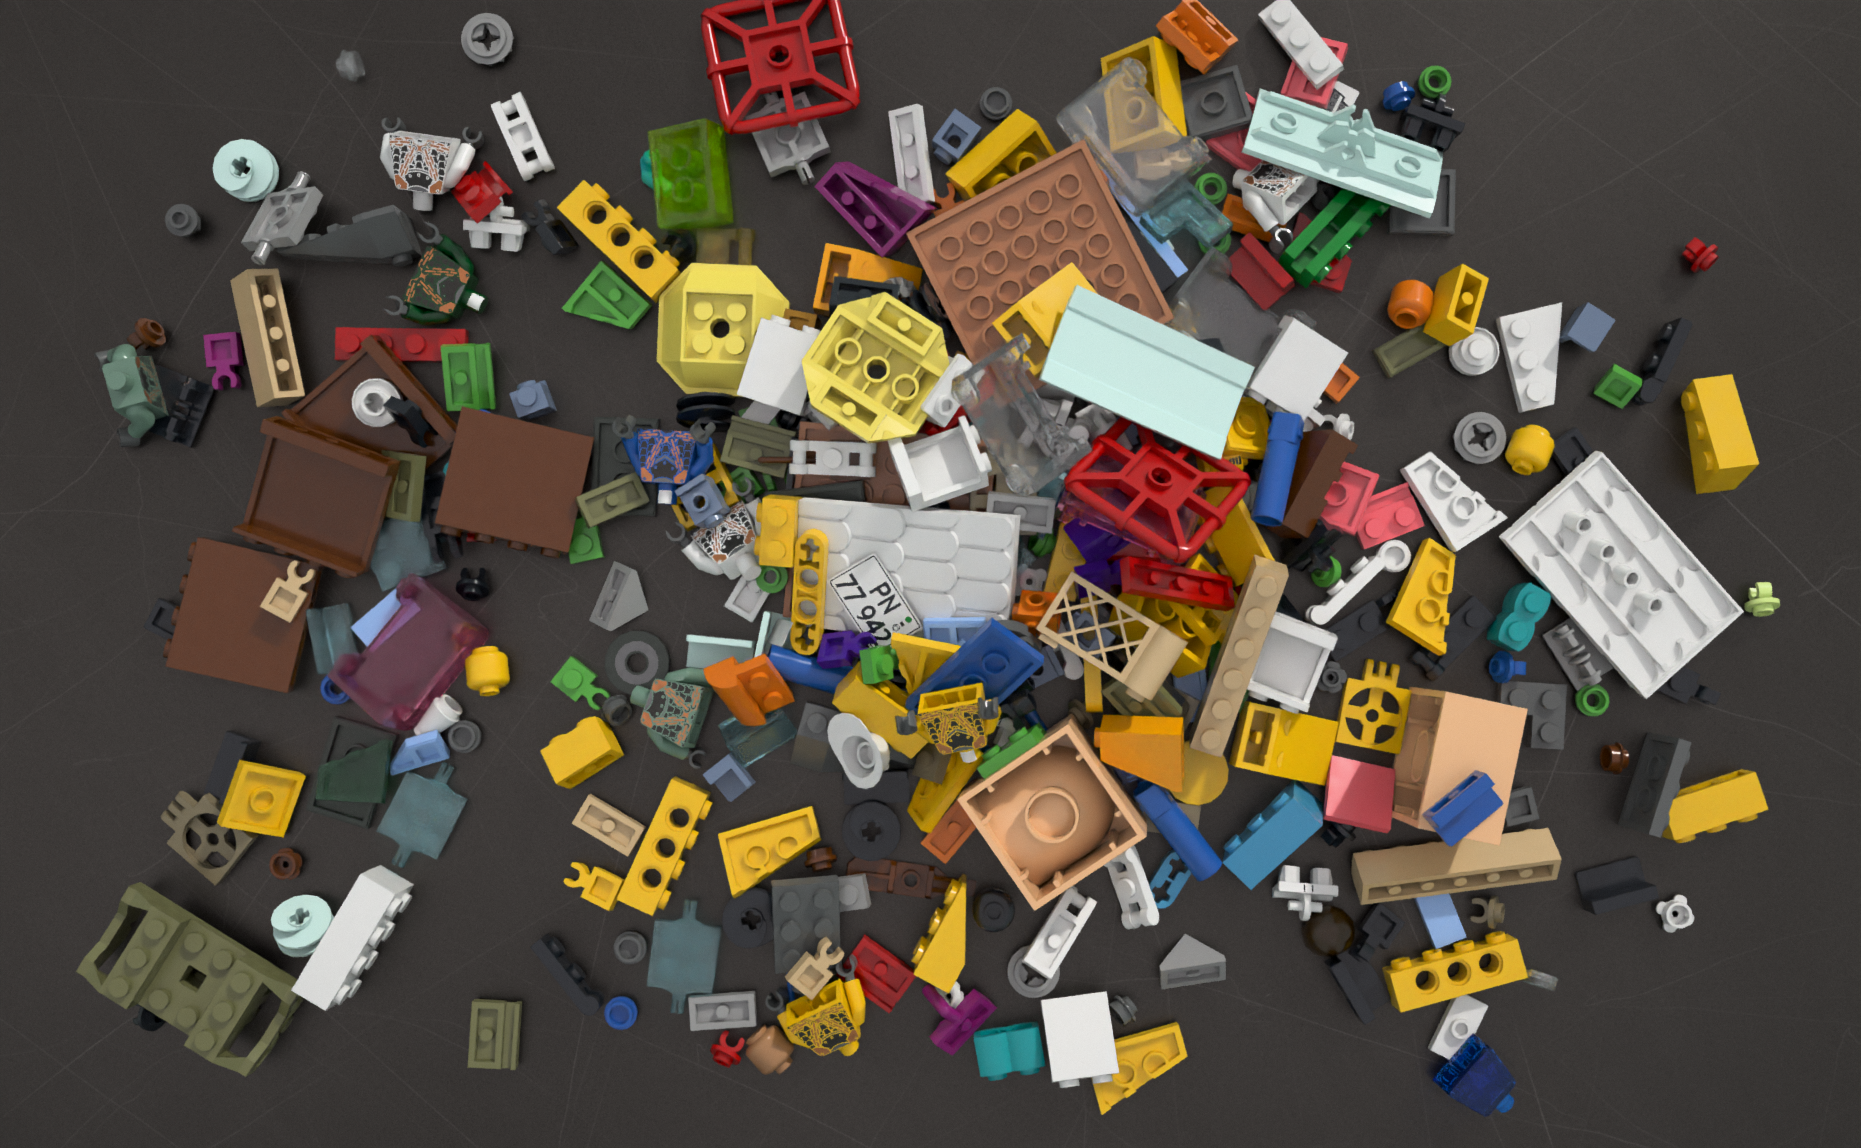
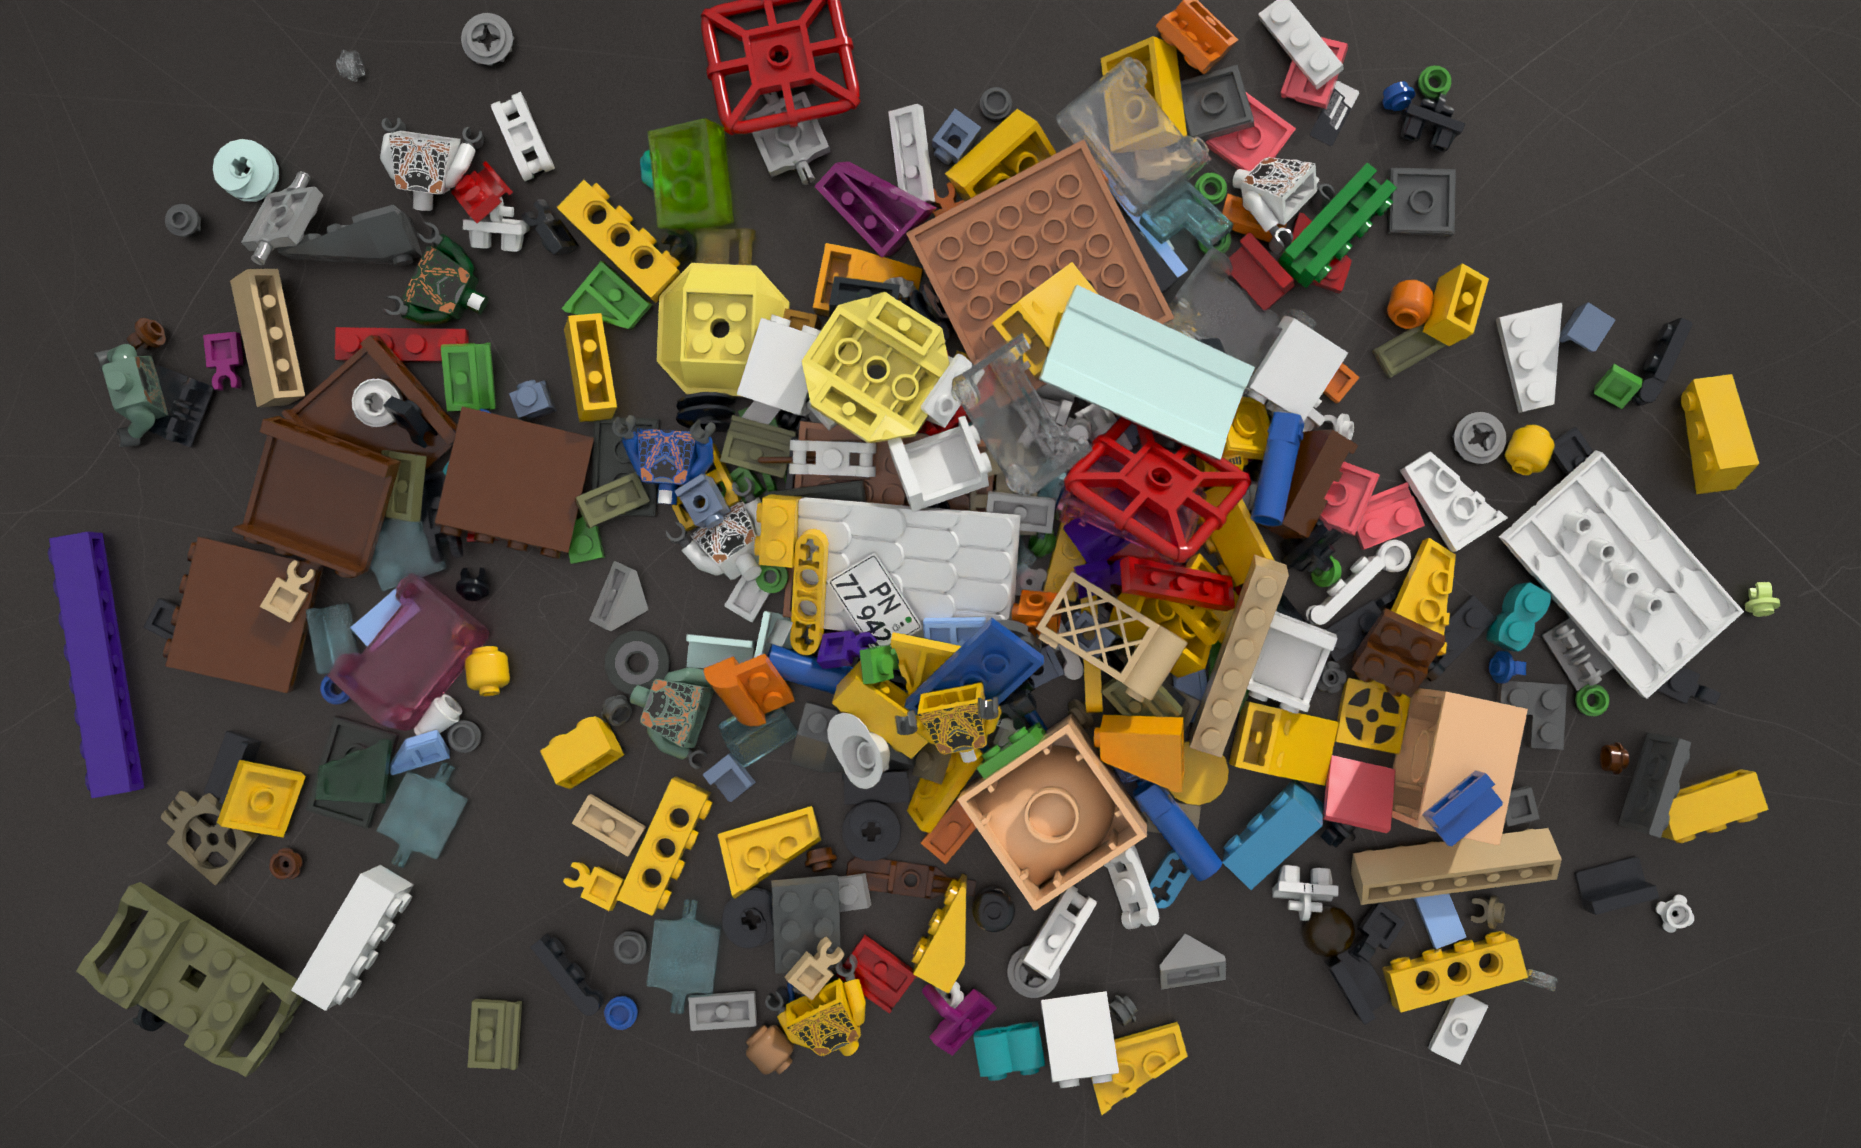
(95, 664): none -> dark purple brick
(300, 924): light aqua piece -> none
(577, 681): bright green plate -> none
(590, 367): none -> yellow brick
(724, 1054): red plate -> none
(1344, 152): light aqua hinge -> none
(1396, 653): none -> reddish brown plate
(1475, 354): white plate -> none
(1477, 1078): clear blue torso -> none
(1700, 255): red plate -> none

